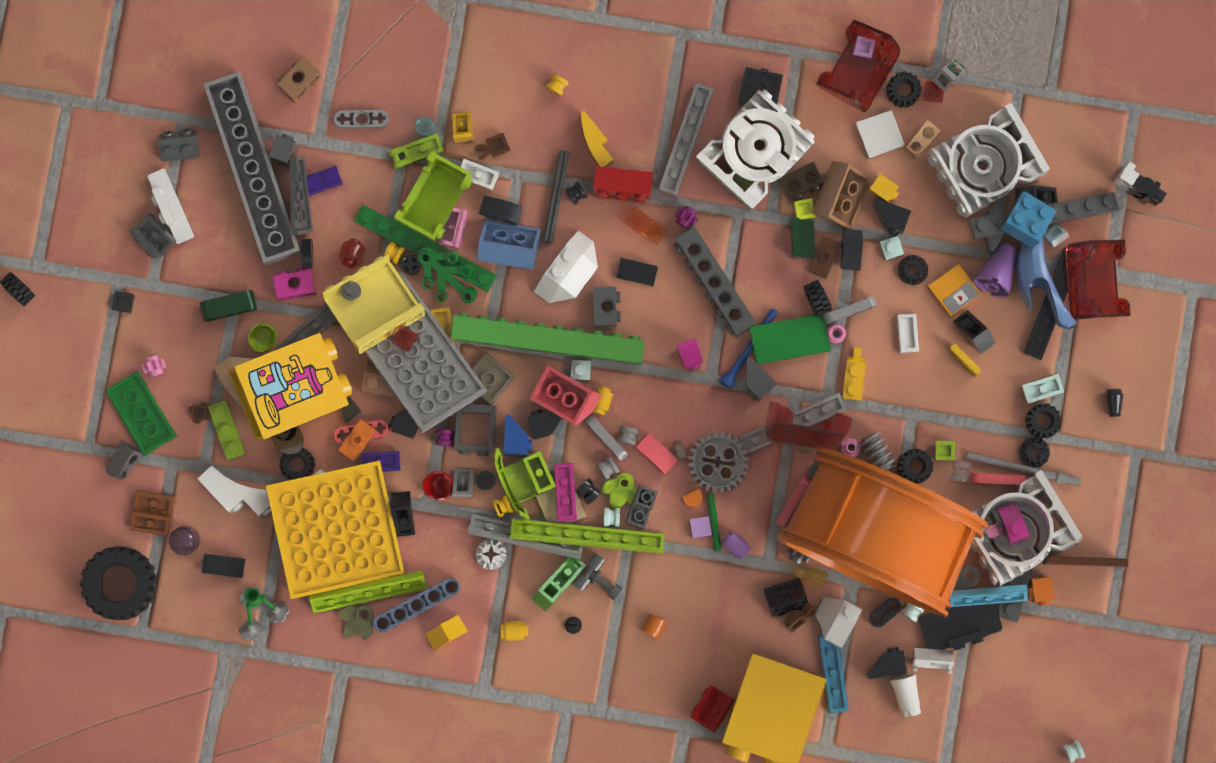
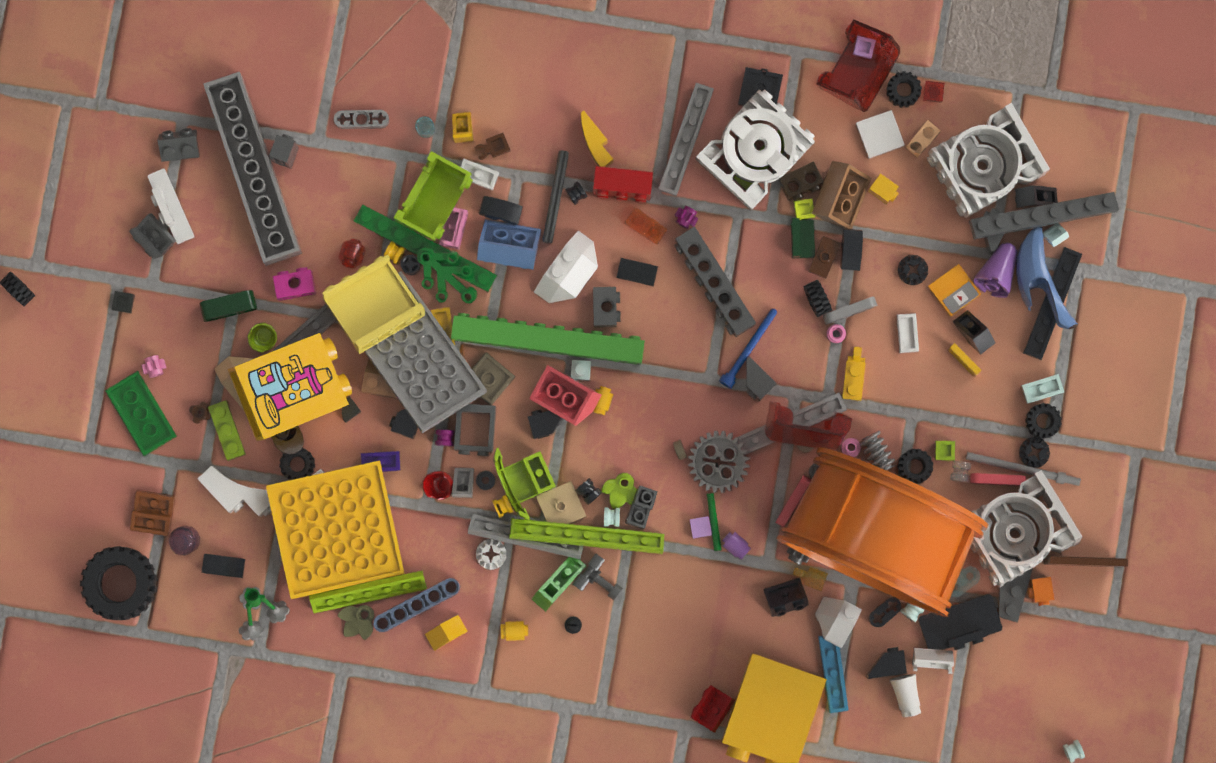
(124, 461): flat silver leg -> none
(297, 90): medium nougat brick -> none
(299, 197): dark grey wing -> none
(307, 253): black beam -> none
(323, 180): dark purple plate -> none
(351, 291): flat silver plate -> none
(357, 440): orange plate -> none
(374, 424): coral beam -> none
(402, 513): black slope -> none
(405, 338): clear red plate -> none
(416, 151): lime plate -> none
(515, 439): blue slope -> none
(556, 84): yellow wheel -> none
(565, 492): dark pink tile -> none
(606, 438): light grey beam -> none
(608, 467): light grey wheel -> none
(627, 435): light grey wheel -> none
(654, 626): orange brick -> none
(656, 453): coral slope -> none
(690, 355): dark pink slope -> none
(693, 498): orange brick -> none
(789, 339): green tile -> none
(798, 618): reddish brown plate -> none
(891, 216): black slope -> none
(891, 248): light aqua plate -> none
(949, 73): light grey leg -> none
(989, 595): medium azure tile -> none
(994, 531): bright pink plate -> none
(1013, 524): dark pink slope -> none
(1028, 219): dark azure brick -> none
(1094, 279): clear red windscreen -> none
(1114, 401): black cone -> none
(1139, 186): black hips -> none

